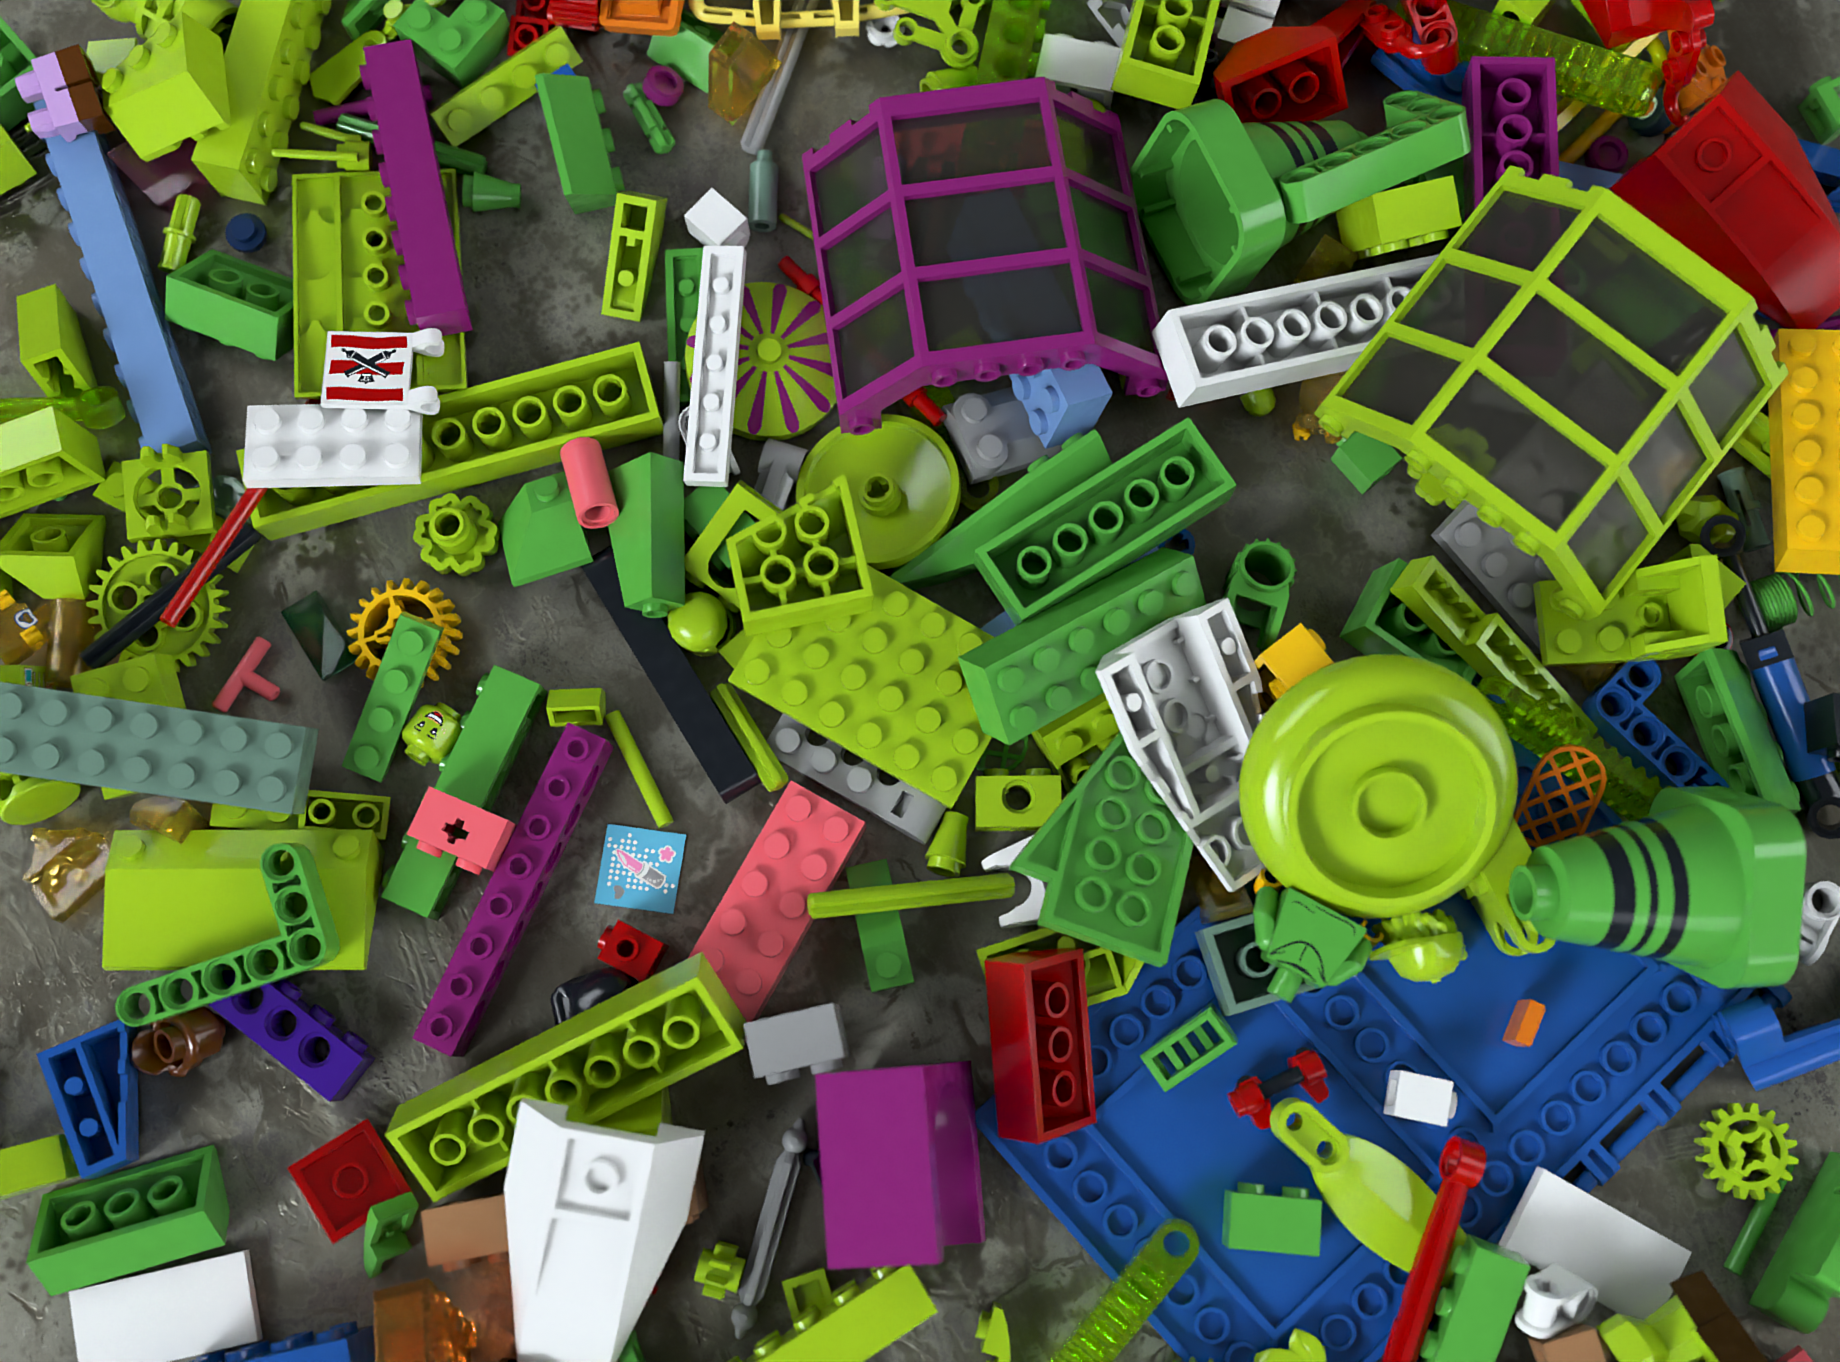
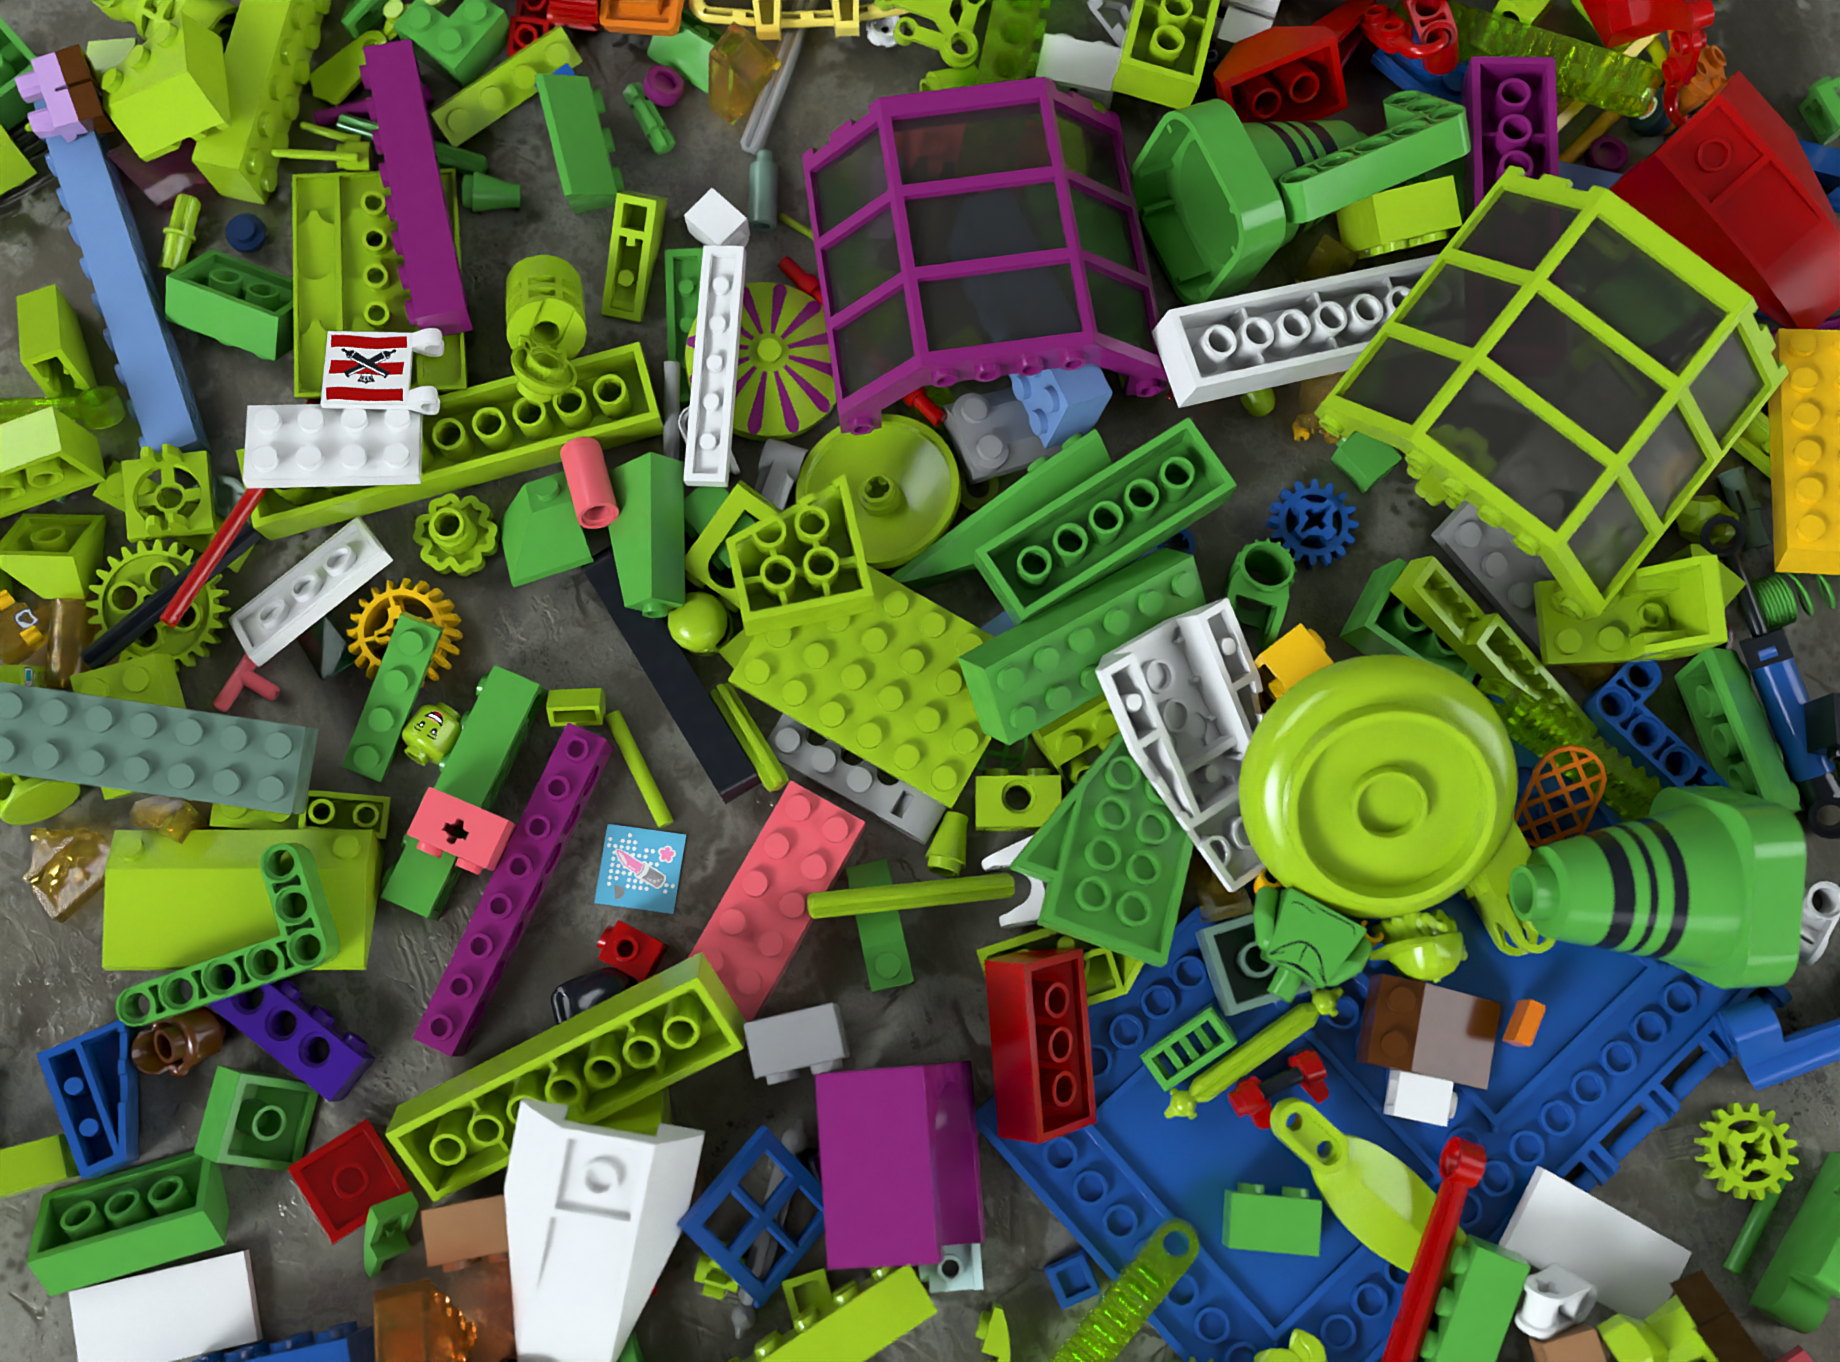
(256, 1119): none -> bright green slope
(309, 591): none -> white tile
(544, 325): none -> lime cylinder
(762, 1215): none -> blue window
(969, 1273): none -> light aqua brick
(1072, 1279): none -> blue tile
(1253, 1052): none -> lime wheel
(1322, 536): none -> blue gear
(1428, 1031): none -> reddish brown slope

